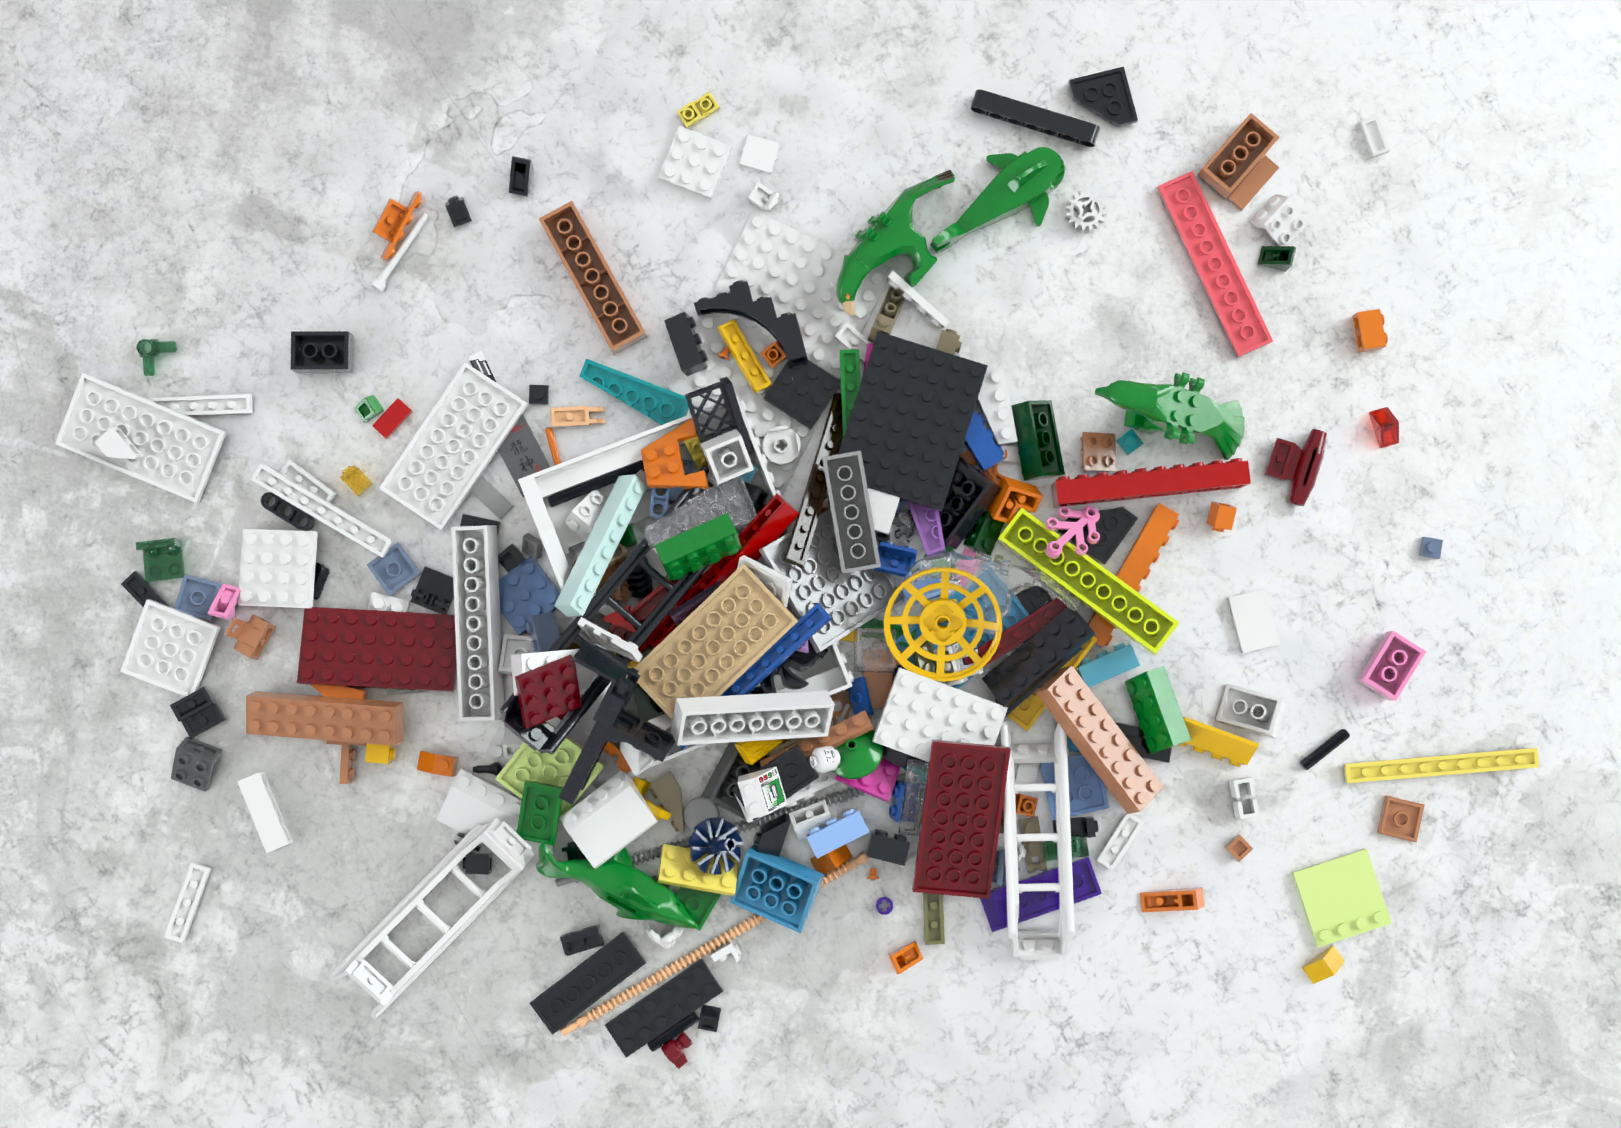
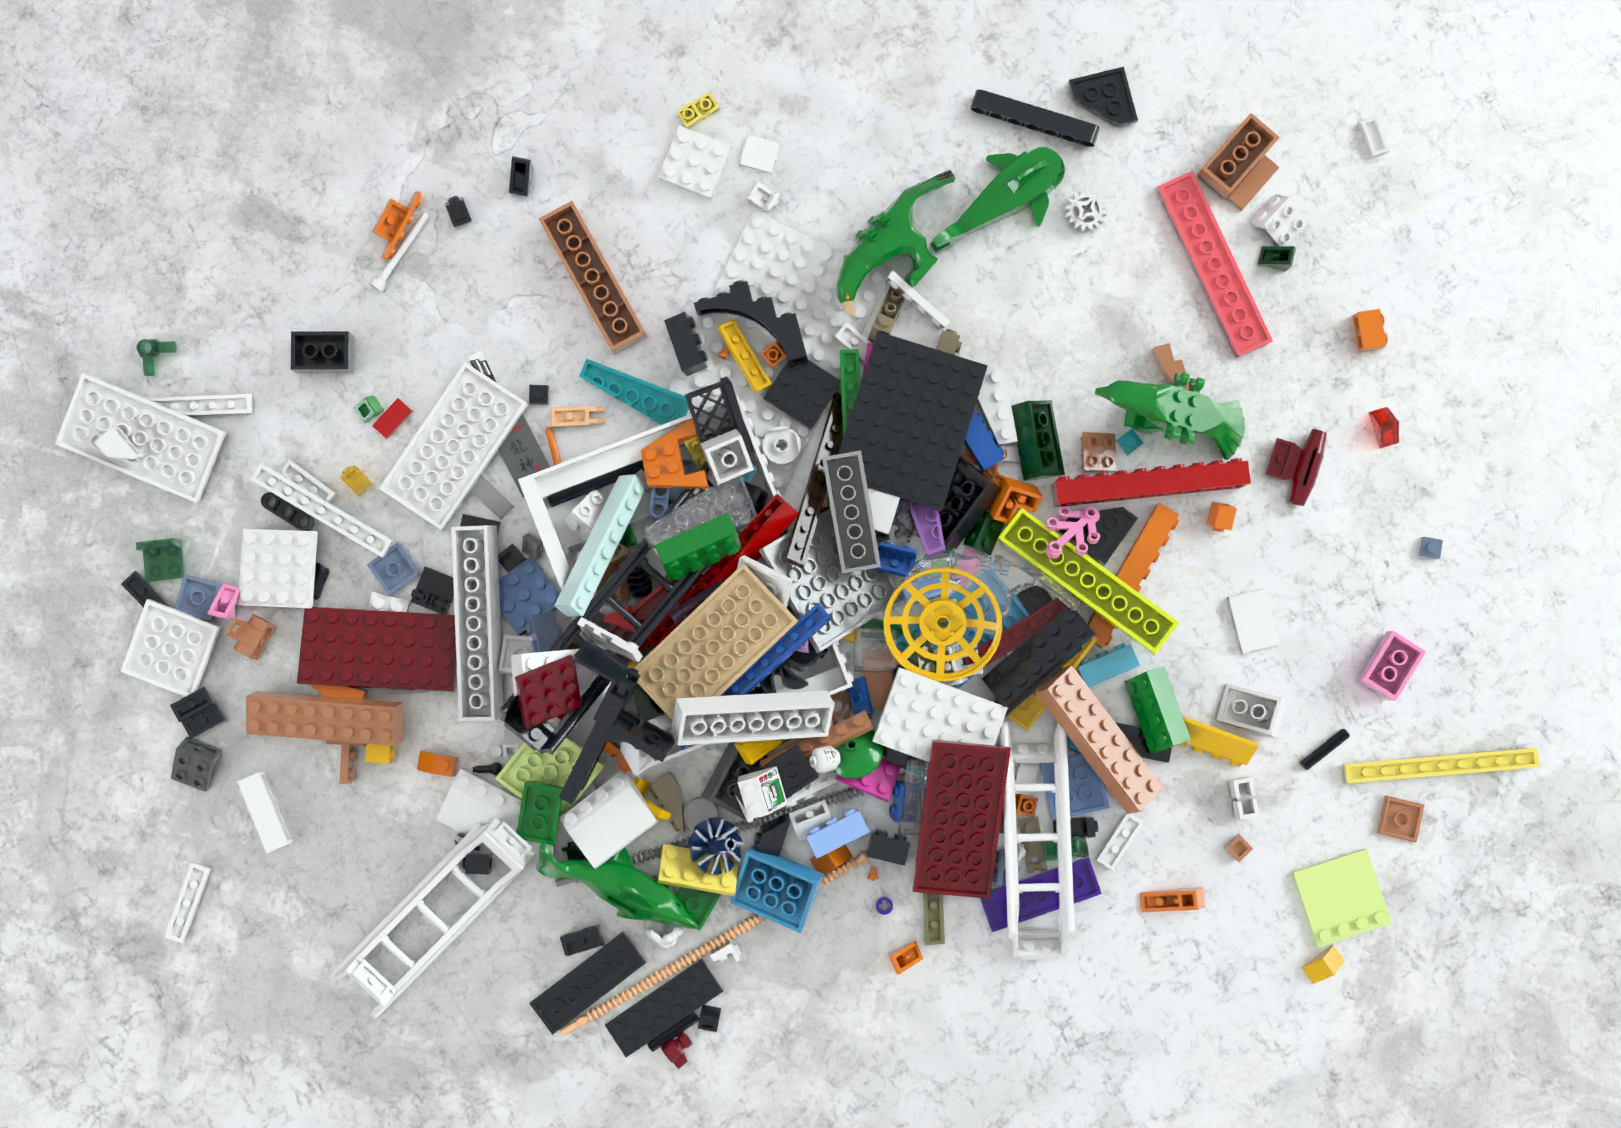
(1166, 364): none -> nougat slope

